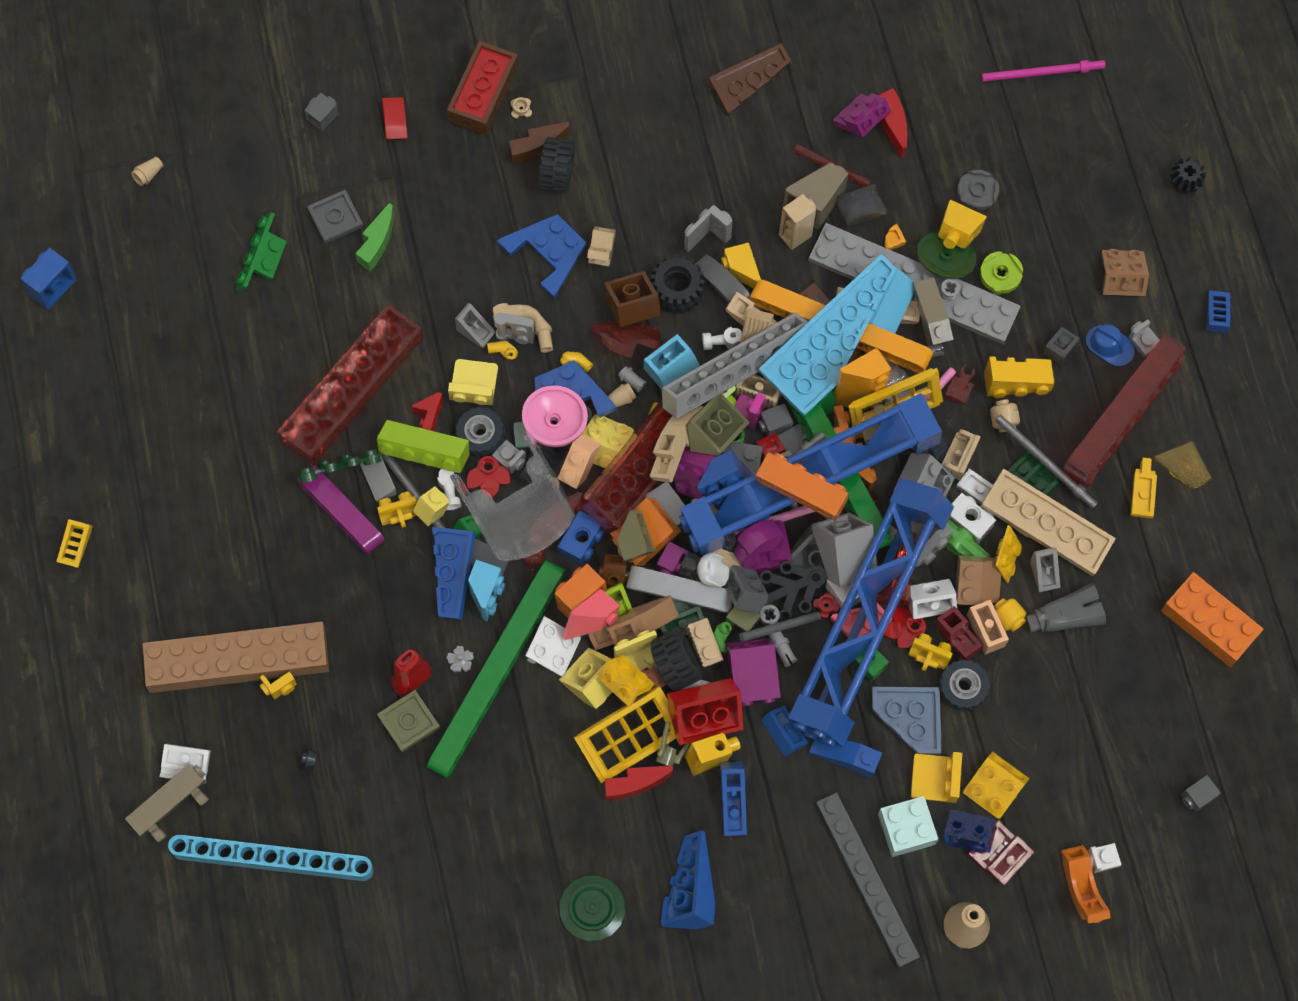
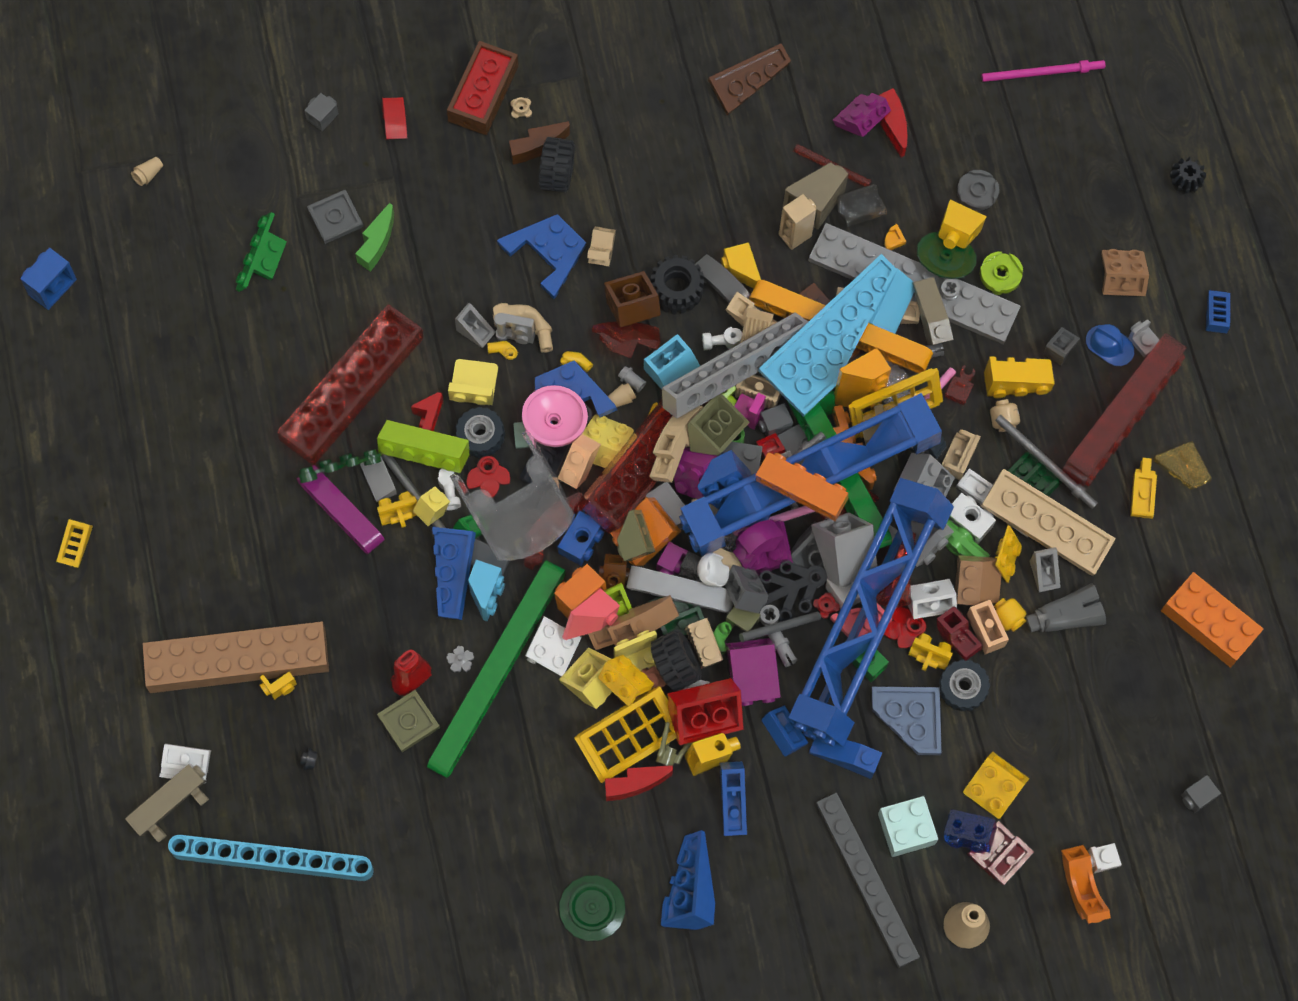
(510, 457): light grey bracket -> none
(711, 220): light grey bracket -> none
(937, 777): yellow bracket -> none

